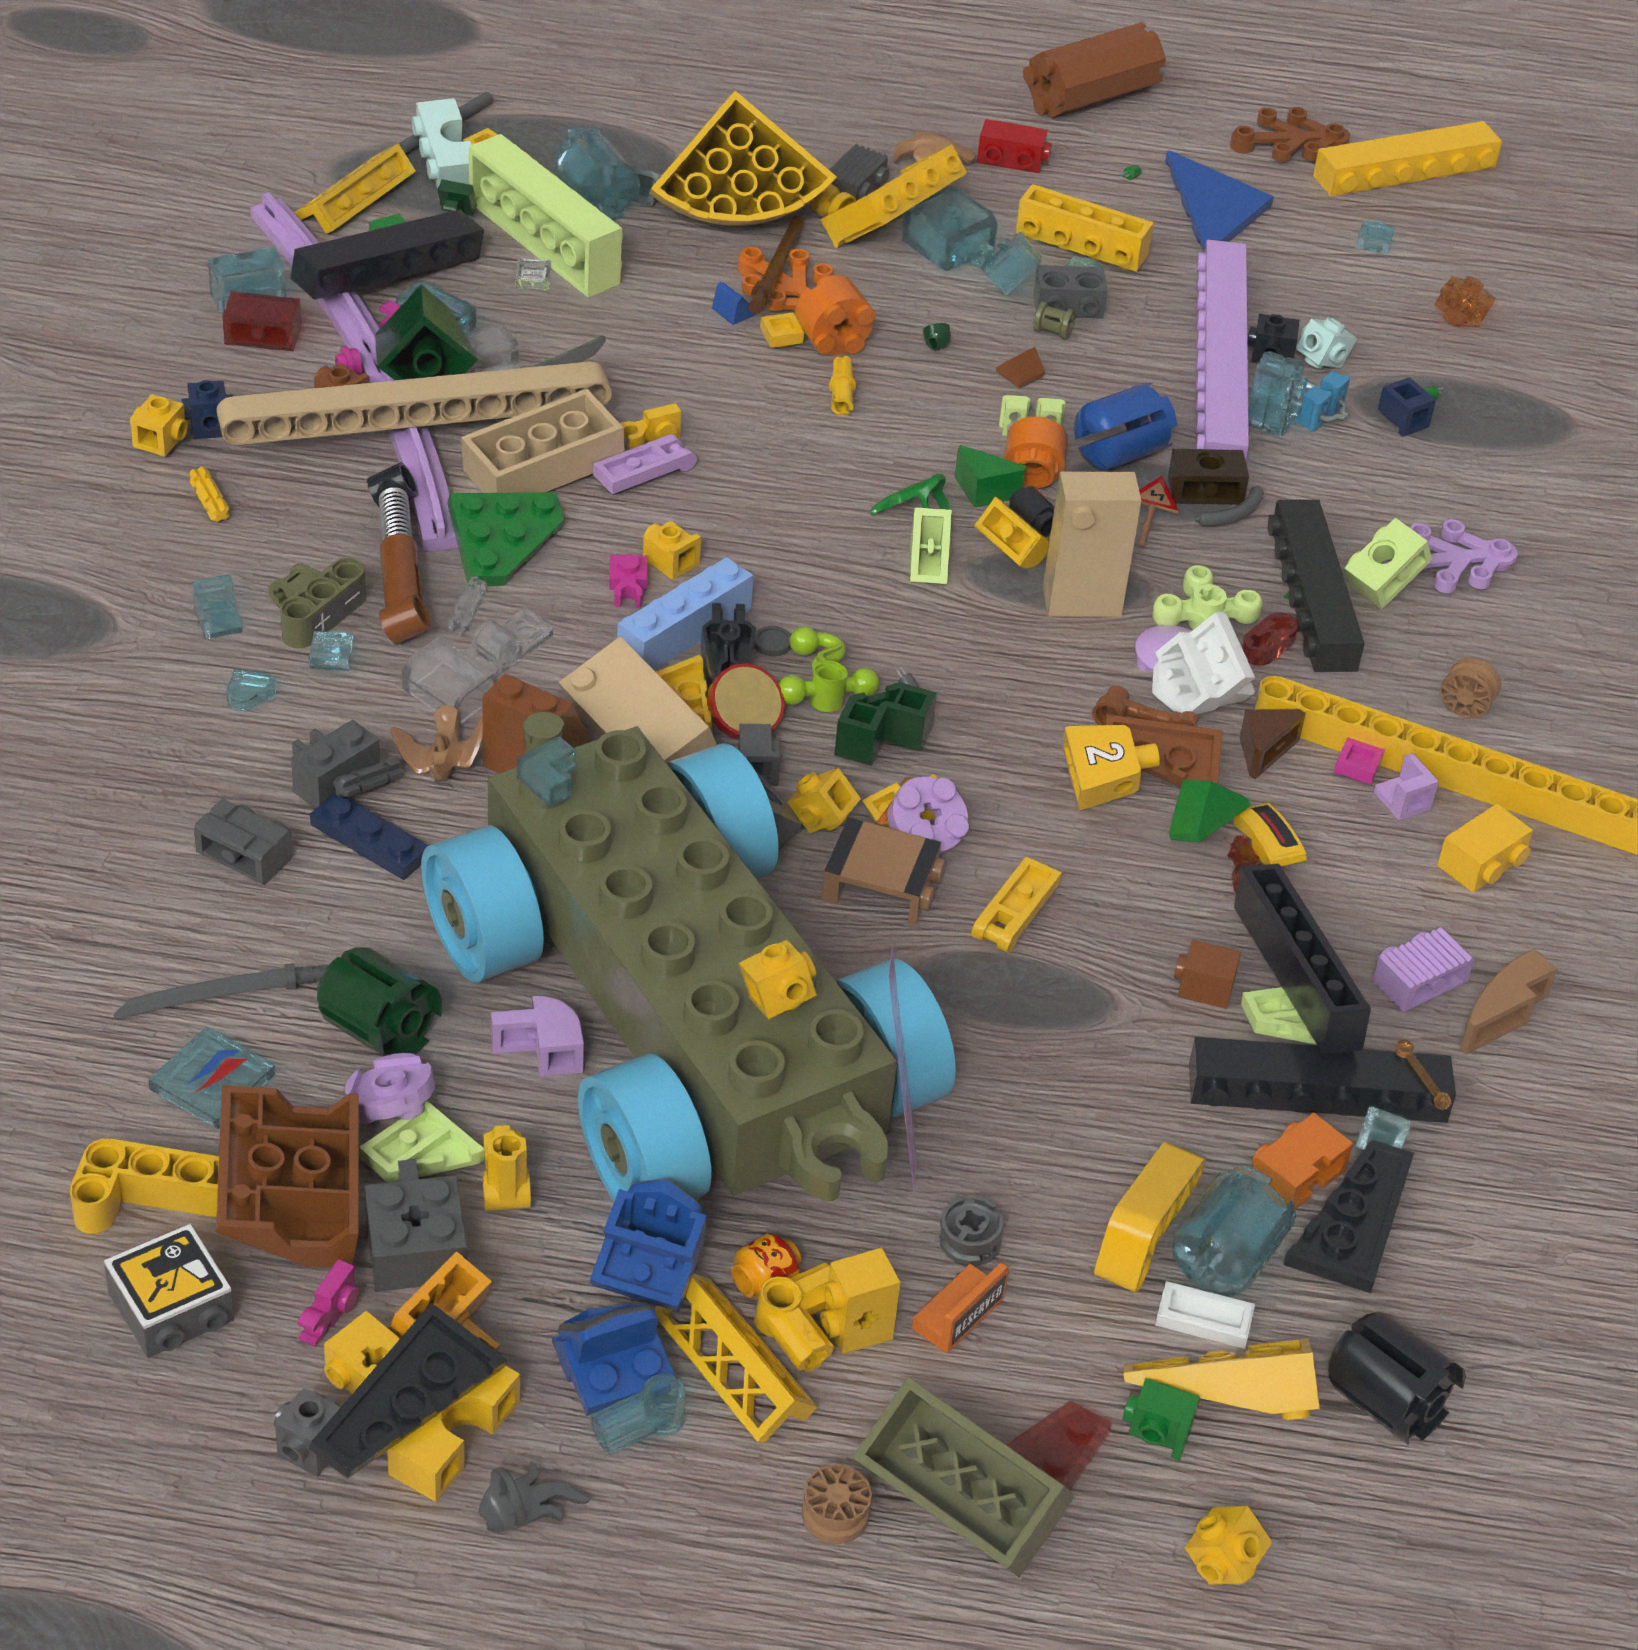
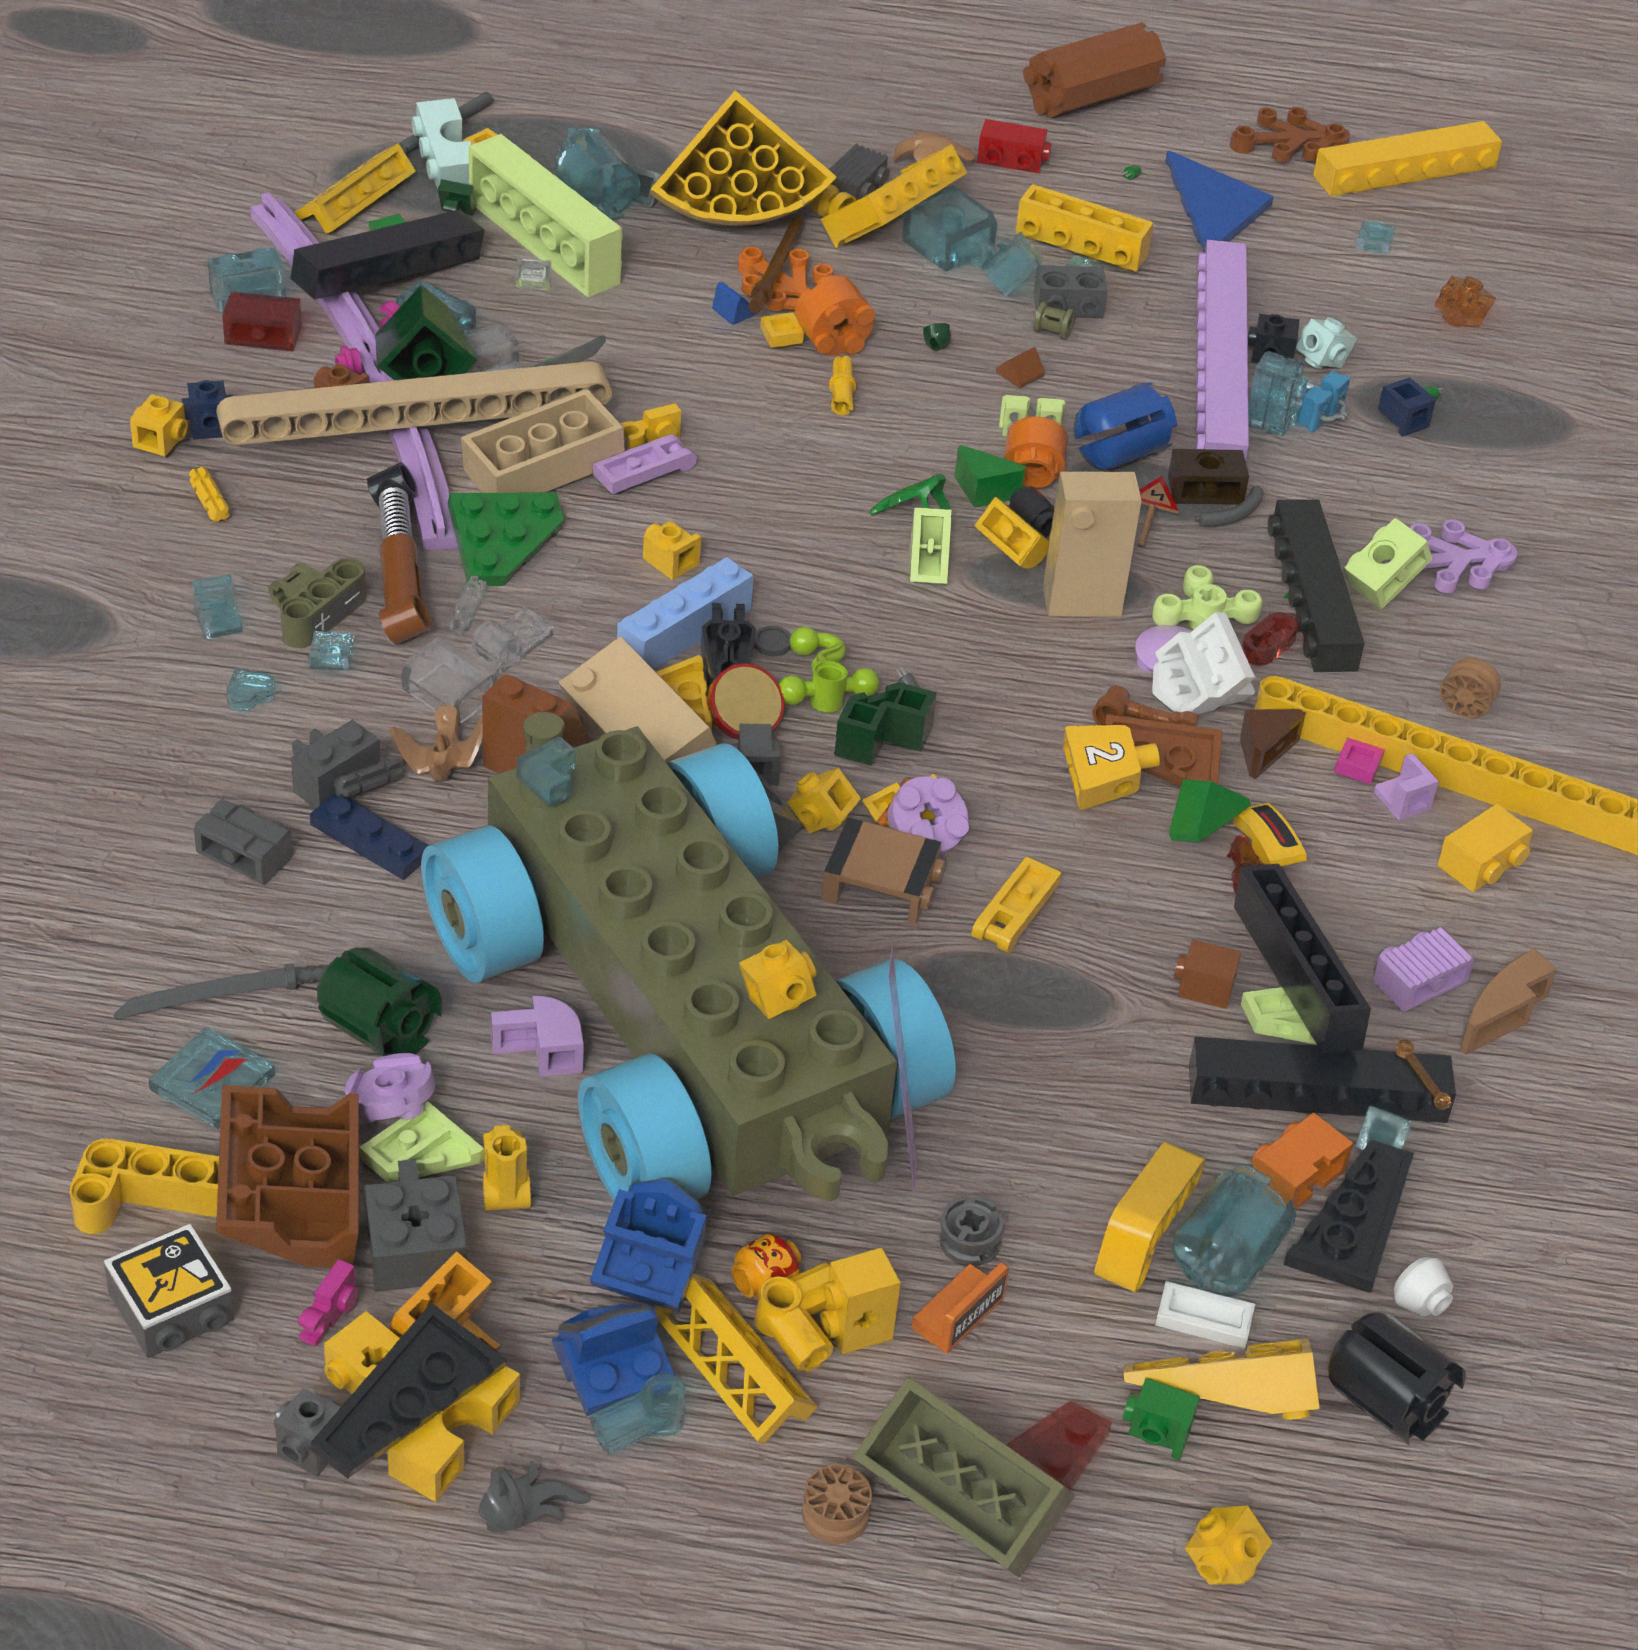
(628, 577): dark pink plate -> none
(1424, 1287): none -> white cone

